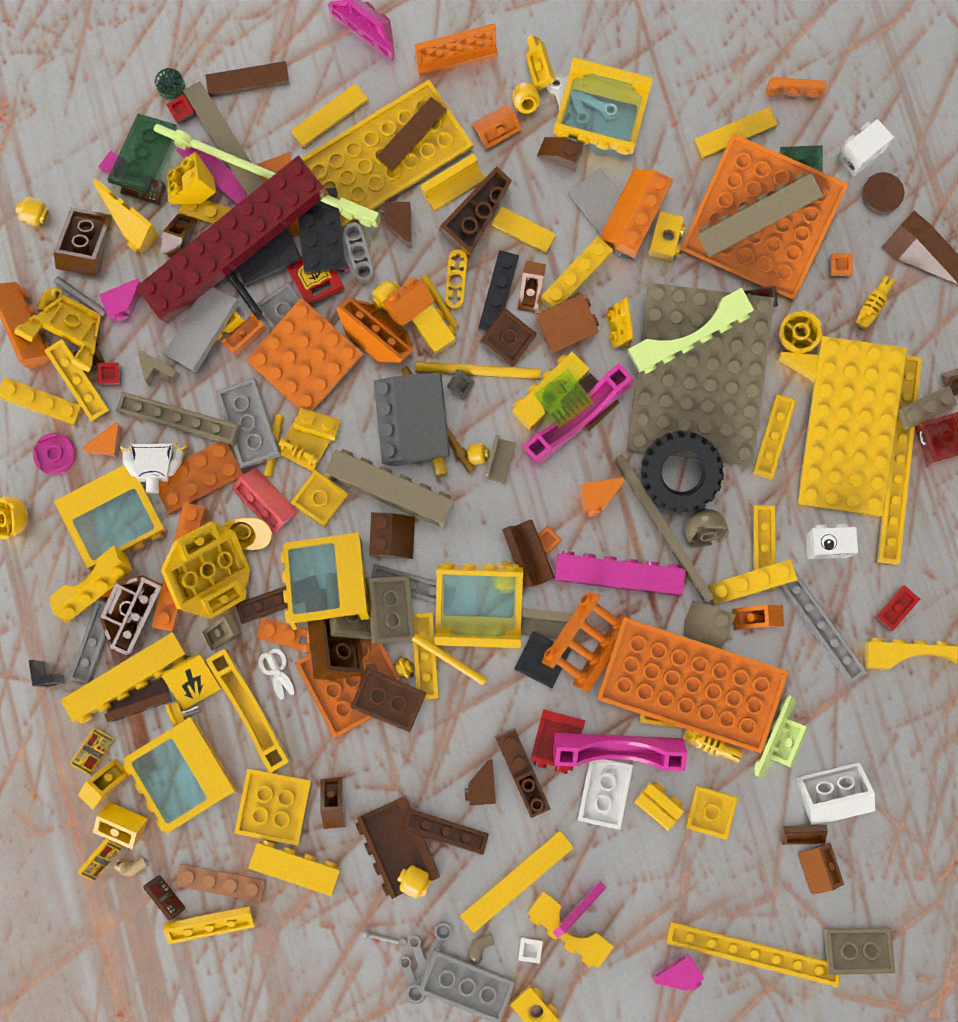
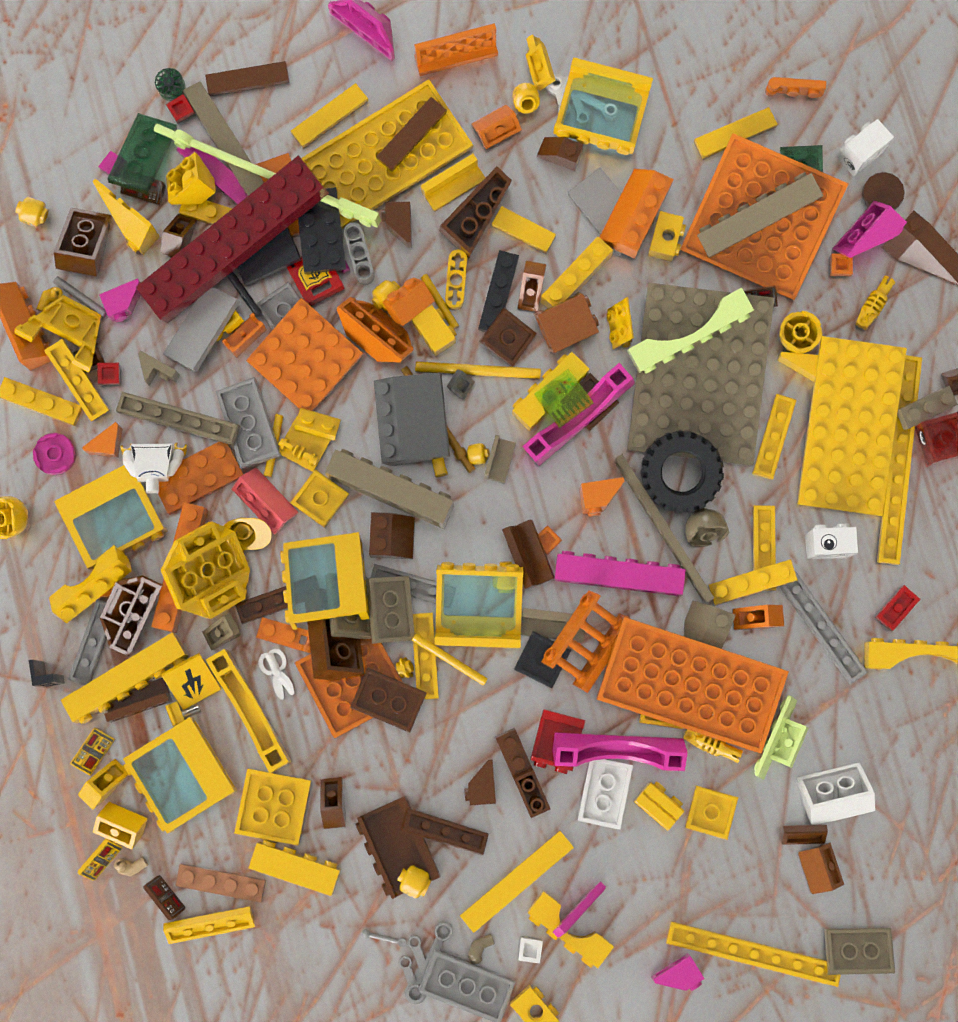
(875, 226): none -> dark pink slope

